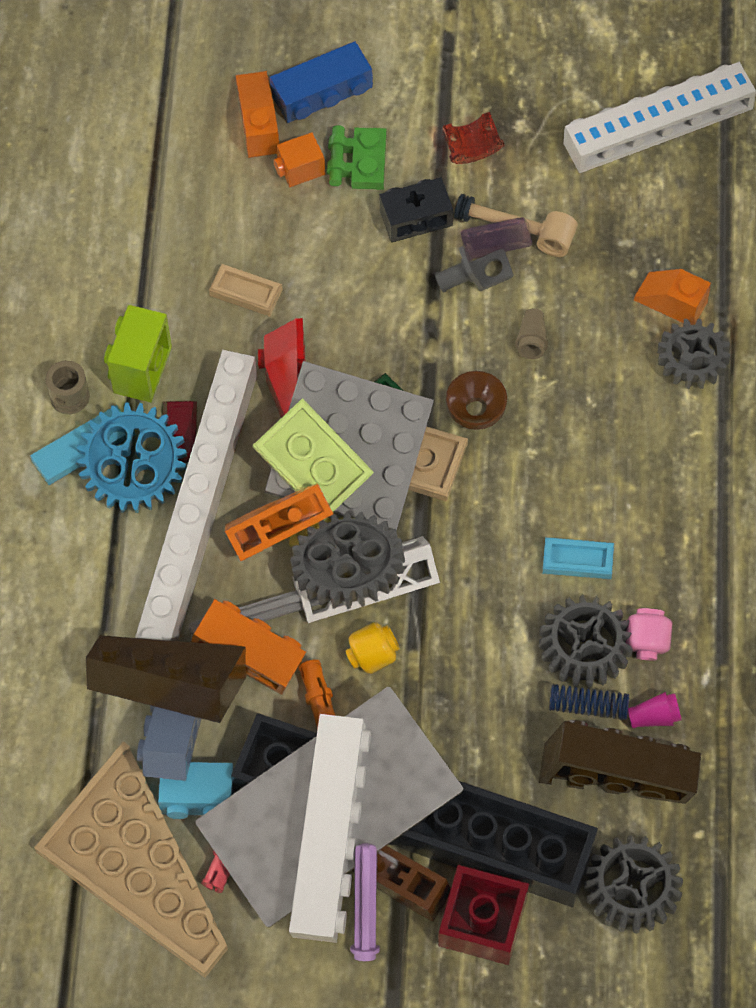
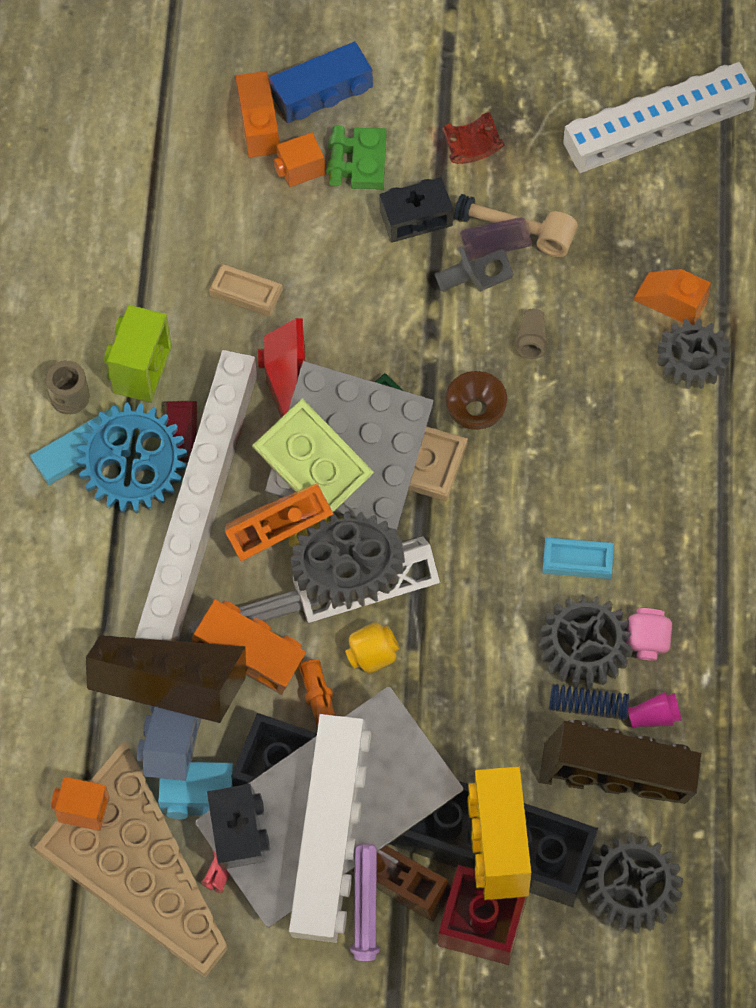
(80, 803): none -> orange brick
(225, 808): none -> black brick
(499, 833): none -> yellow brick

